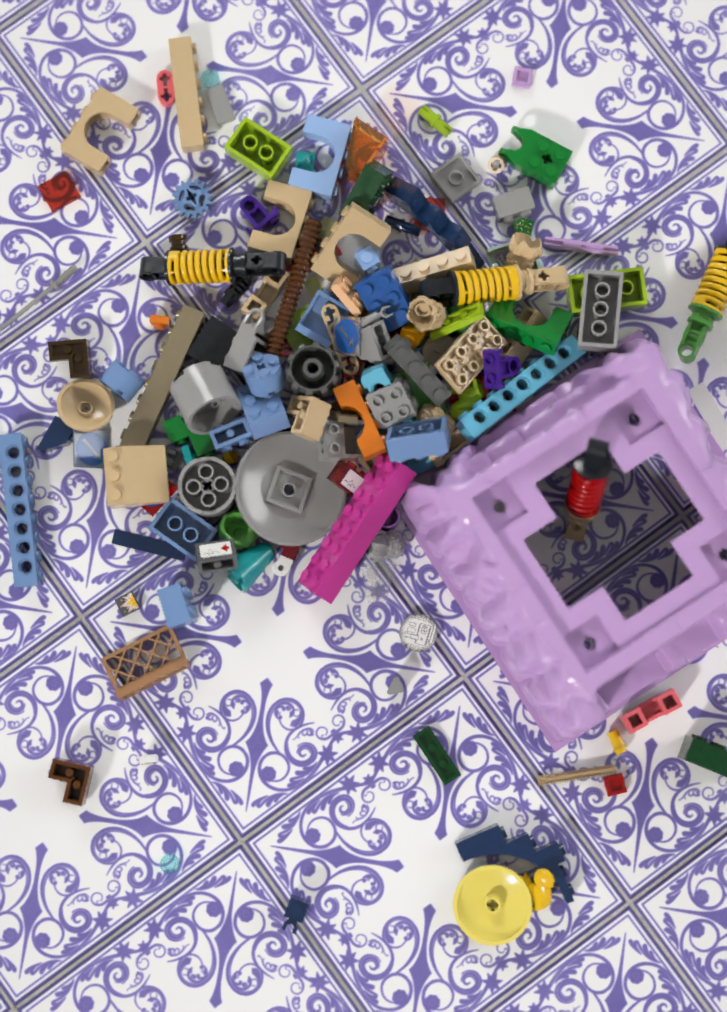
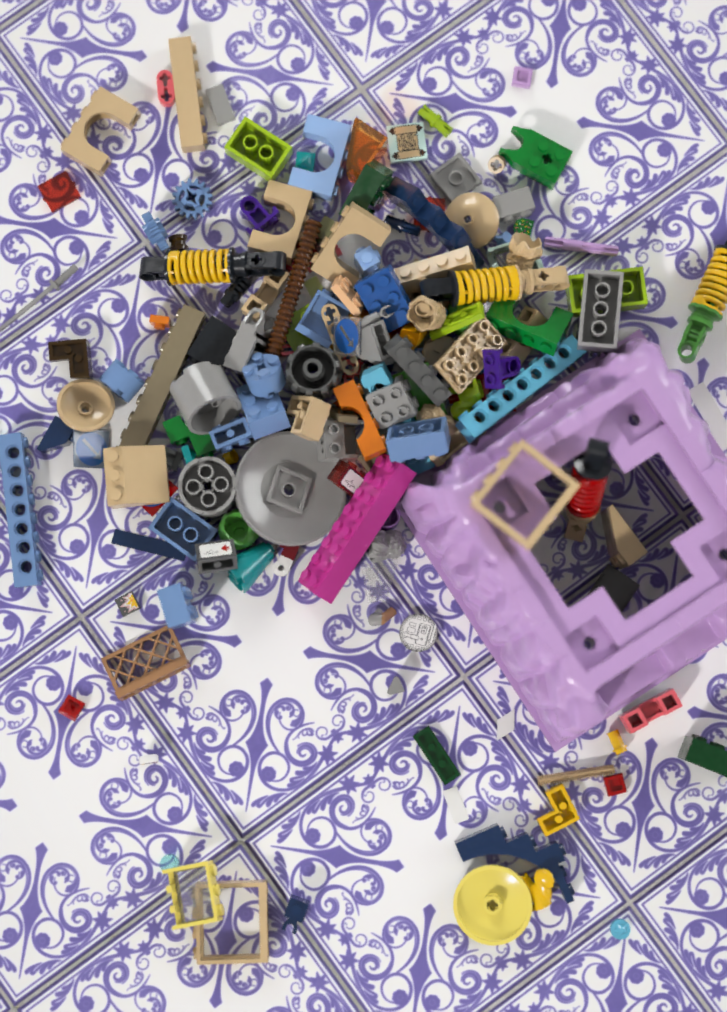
(71, 708): none -> red tile
(77, 776): reddish brown brick -> none
(155, 231): none -> medium blue gear
(194, 894): none -> window
(210, 78): clear light blue tile -> none
(263, 956): none -> tan window
(381, 618): none -> arm
(406, 143): none -> tile
(455, 805): none -> white sticker
(483, 216): none -> tan dish
(490, 480): none -> tan window
(503, 238): none -> medium blue piece
(505, 724): none -> white sticker
(562, 813): none -> yellow brick
(617, 585): none -> dark grey piece
(620, 540): none -> tan slope
(620, 929): none -> medium azure tile

